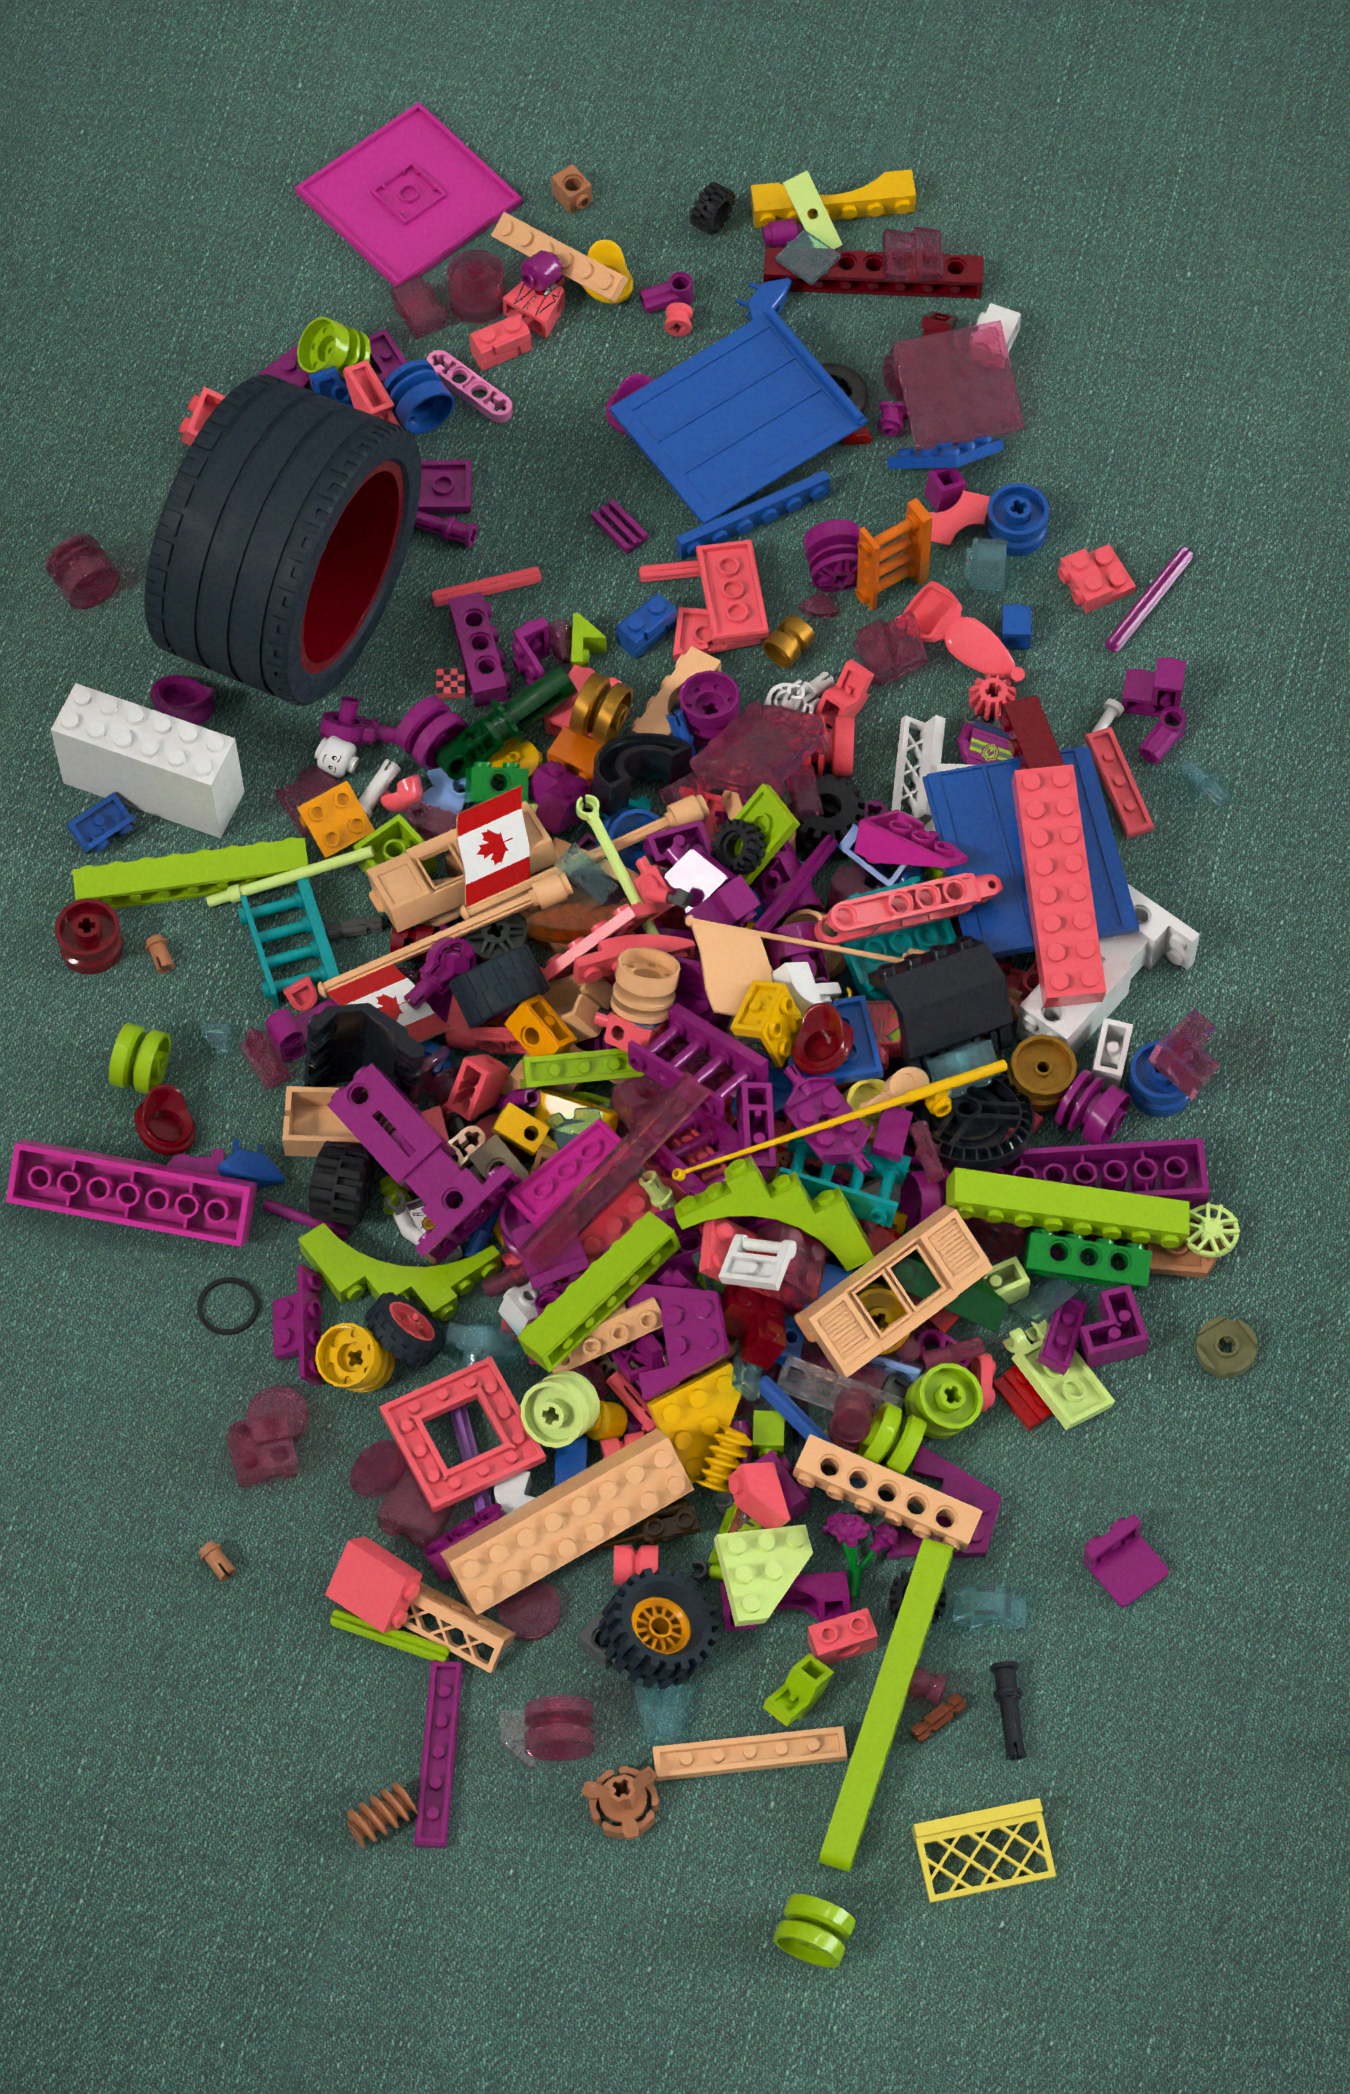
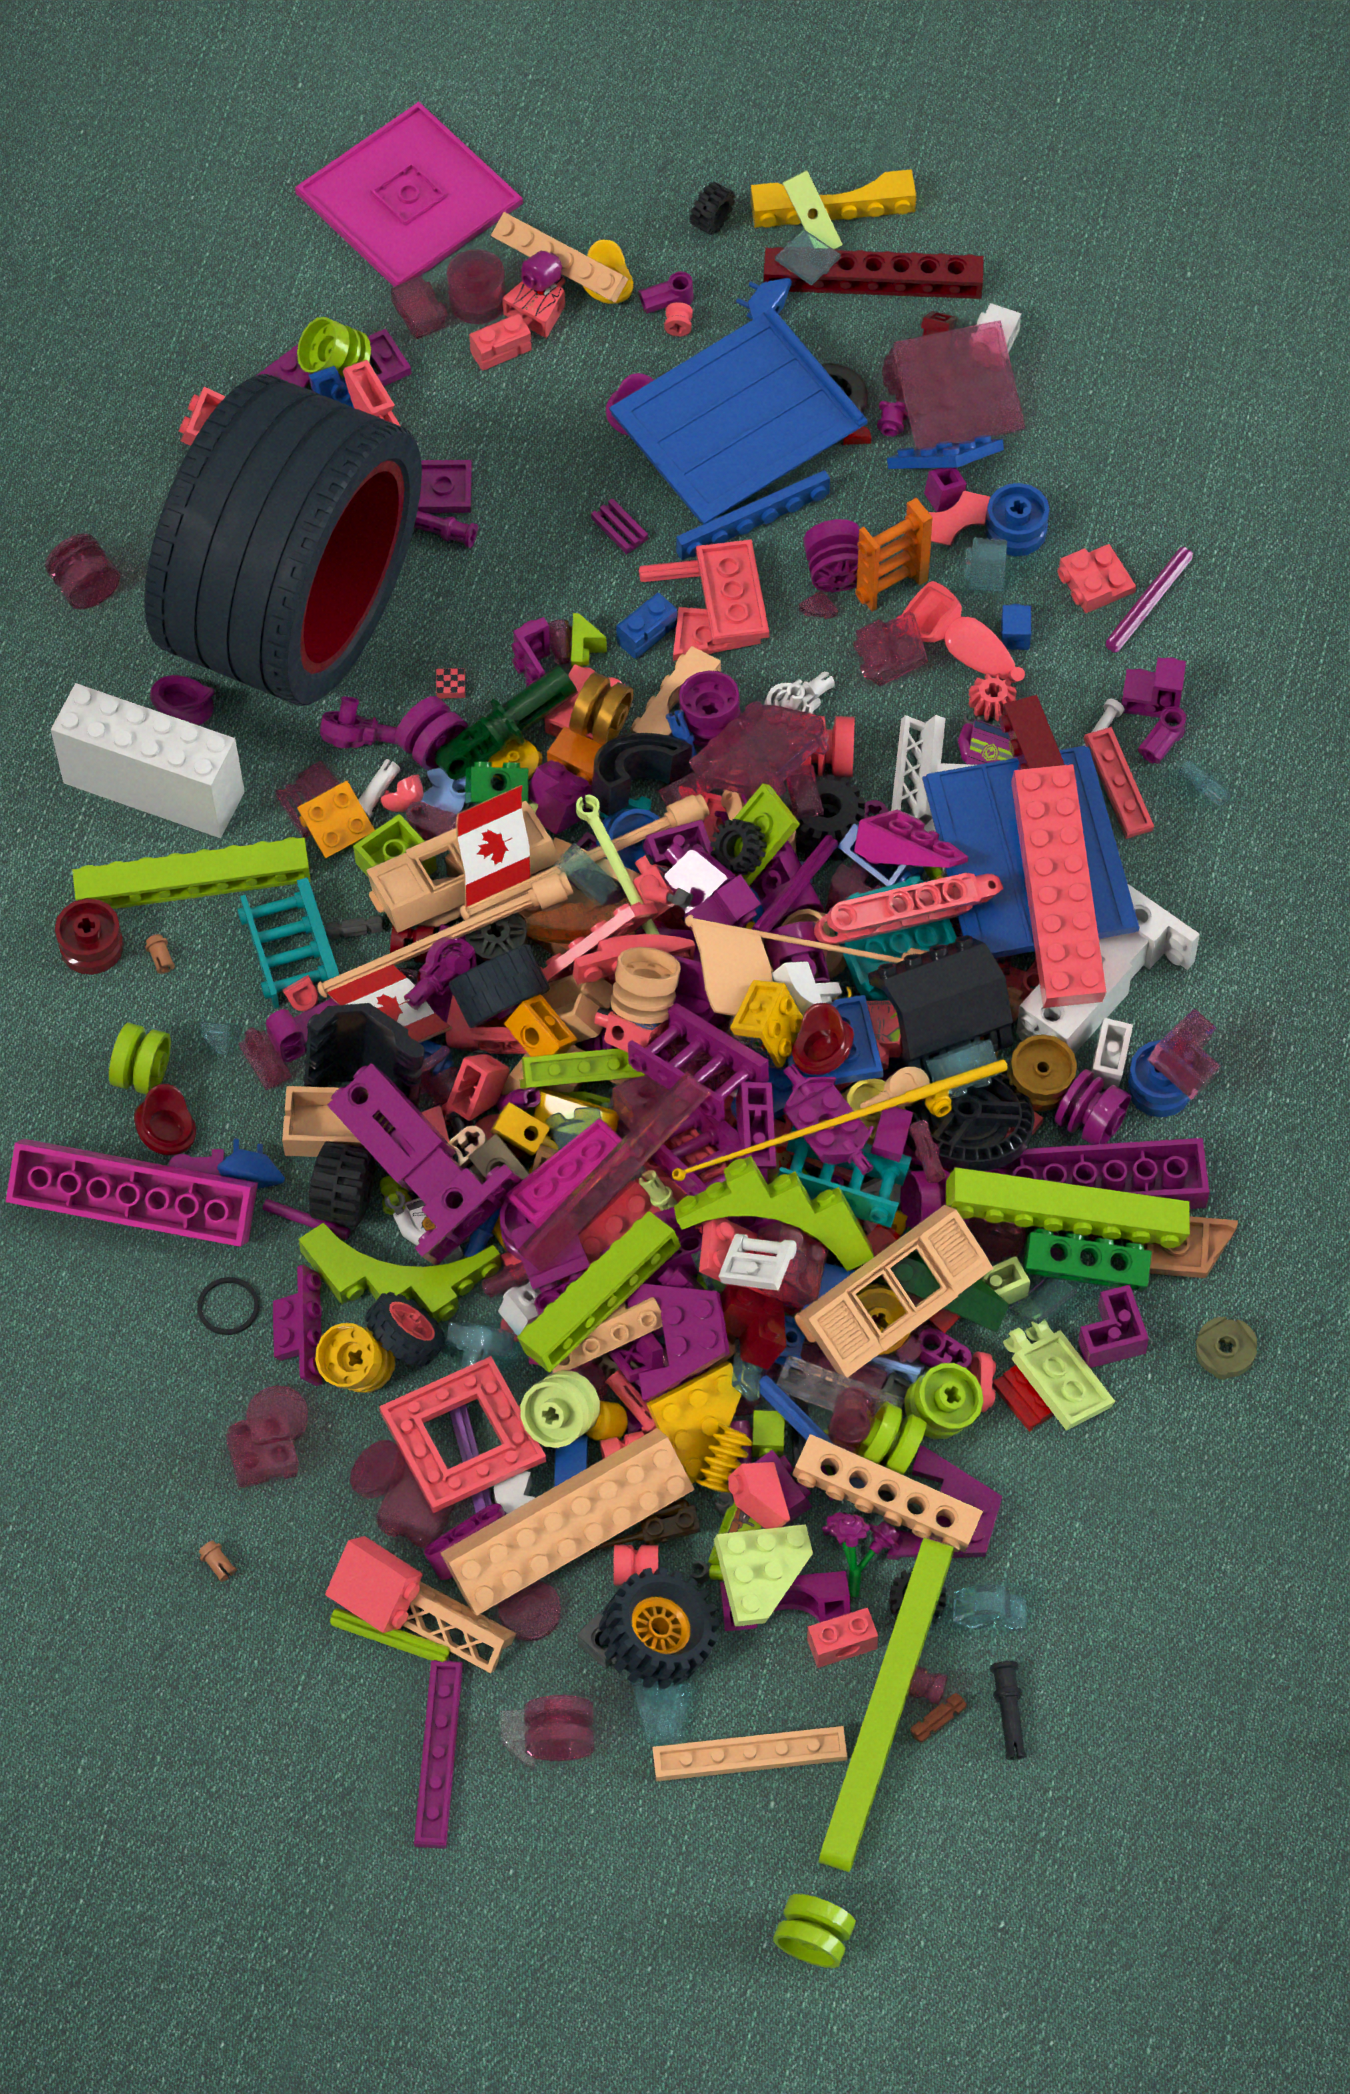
(101, 822): blue bracket -> none
(235, 891): yellowish green bar -> none
(336, 756): white head -> none
(380, 1814): nougat piece -> none
(419, 396): blue wheel -> none
(468, 611): magenta brick -> none
(473, 383): bright pink beam -> none
(488, 585): coral axle -> none
(571, 189): nougat brick -> none
(629, 1806): nougat piece -> none
(780, 232): magenta brick -> none
(785, 644): pearl gold wheel -> none
(800, 1691): lime brick -> none
(847, 695): coral brick -> none
(912, 254): clear pink slope -> none
(953, 1352): clear pink axle -> none
(978, 1822): light yellow fence -> none
(1062, 1335): magenta tile -> none
(1124, 1561): magenta bracket -> none
(1212, 1230): yellowish green wheel -> none

